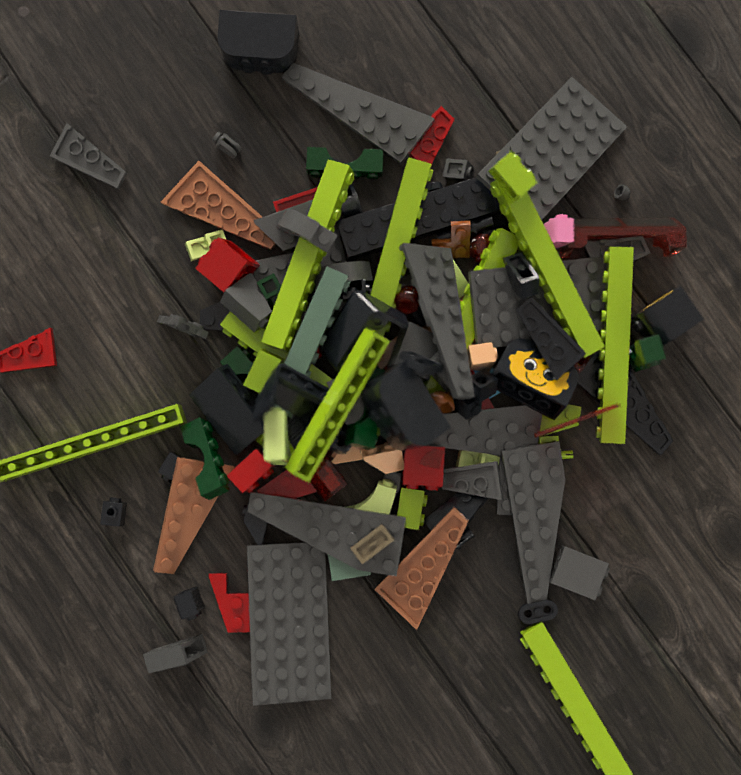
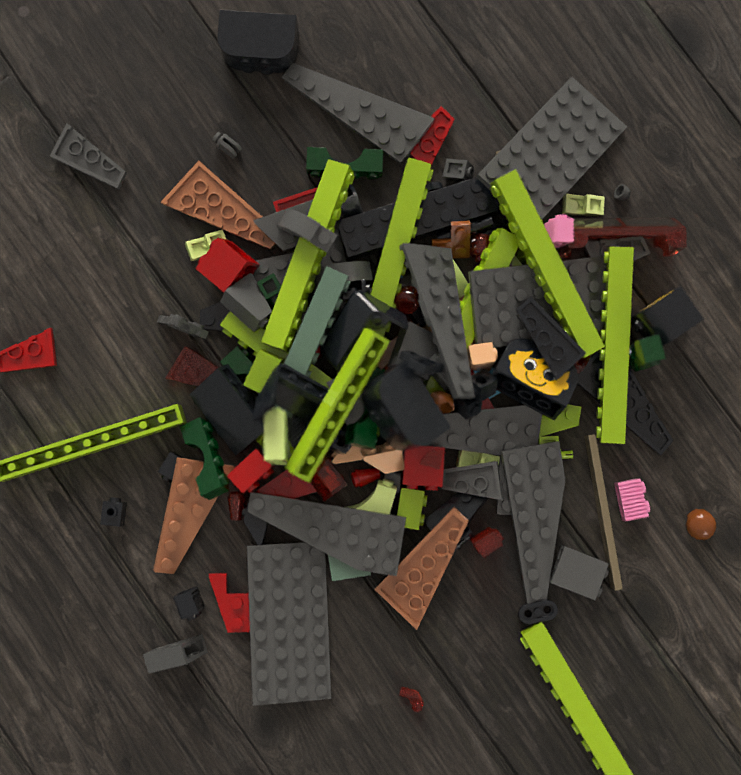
(191, 368): none -> clear red wing
(236, 502): none -> clear red cone
(364, 476): none -> red cone
(372, 543): dark tan plate -> none
(414, 697): none -> clear red arm
(487, 541): none -> clear red brick
(513, 176): lime brick -> none
(521, 275): black slope -> none
(577, 420): clear red piece -> none
(583, 205): none -> yellowish green slope
(603, 512): none -> dark tan tile
(631, 499): none -> bright pink brick
(700, 524): none -> dark orange hair

